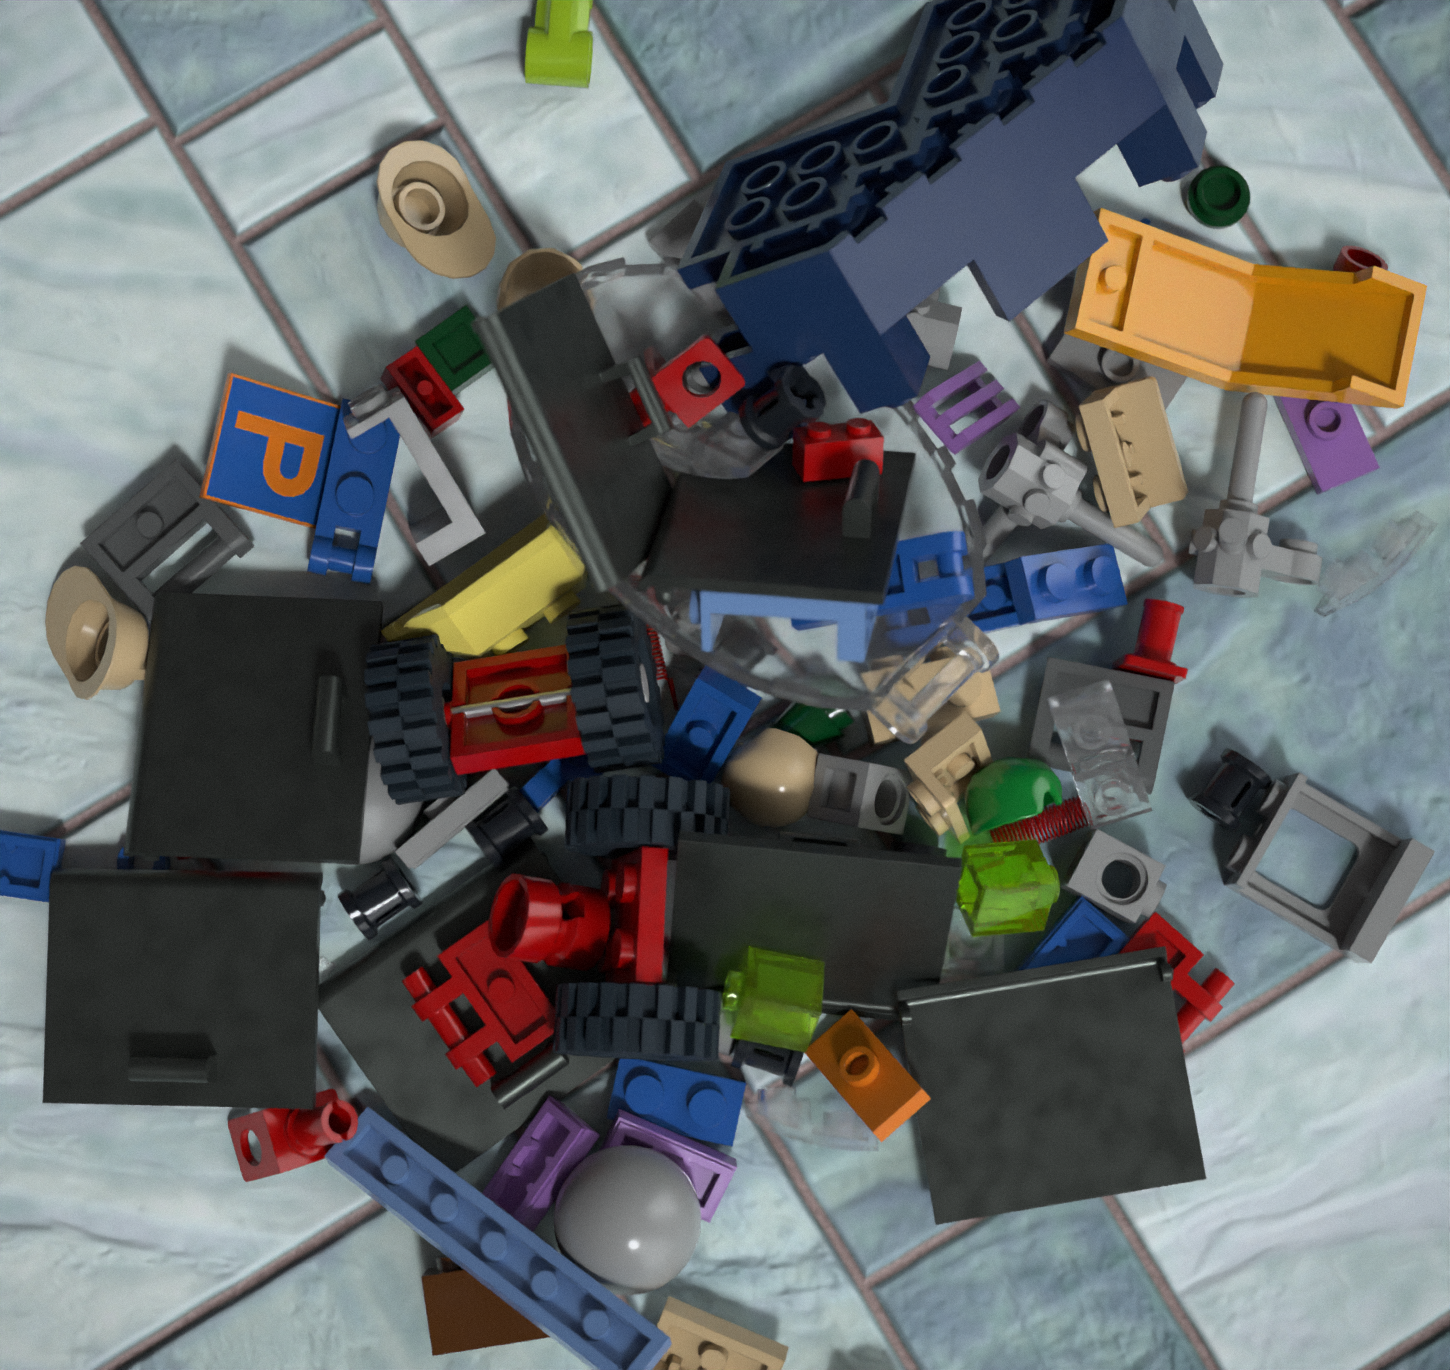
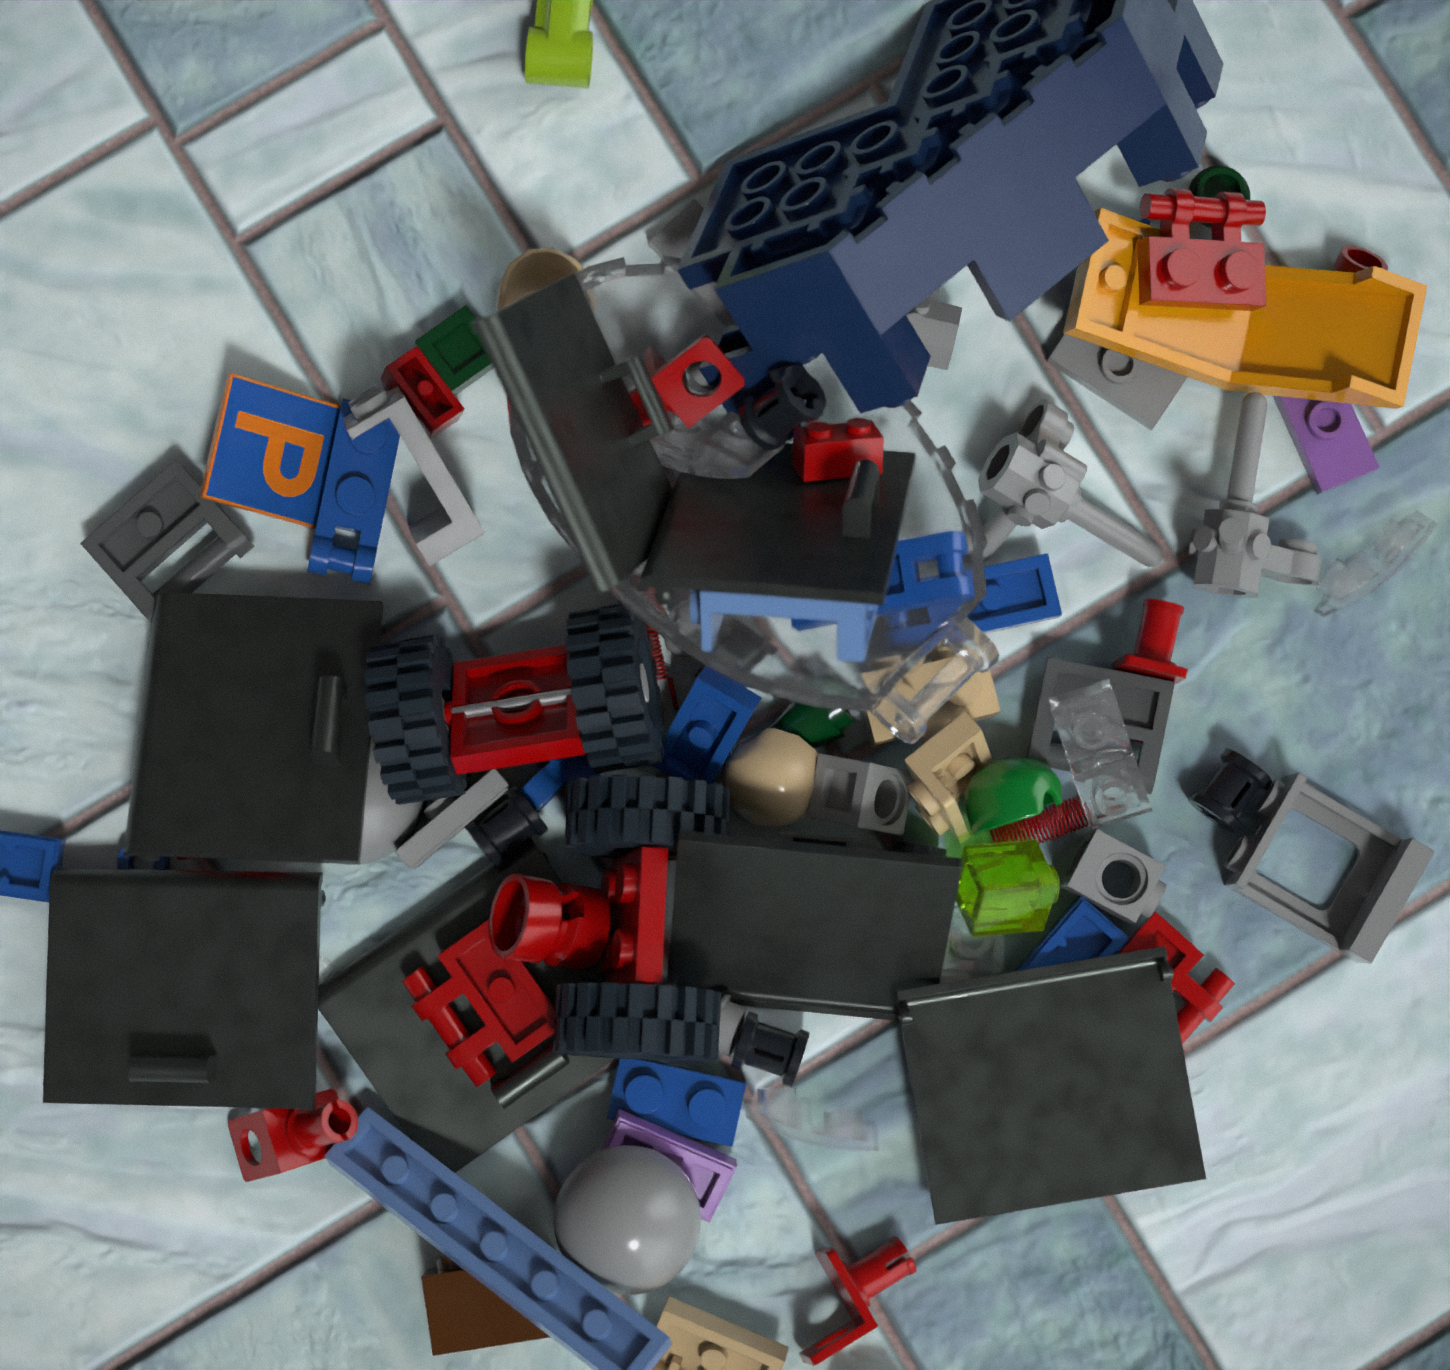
(93, 635): tan piece -> none
(379, 898): black bush -> none
(433, 210): tan piece -> none
(500, 596): light yellow wedge -> none
(540, 1163): medium lavender plate -> none
(775, 999): clear neon green brick -> none
(855, 1287): none -> red bracket
(867, 1075): orange plate -> none
(982, 395): medium lavender tile -> none
(1065, 583): blue plate -> none
(1131, 450): tan bracket -> none
(1201, 271): none -> red plate

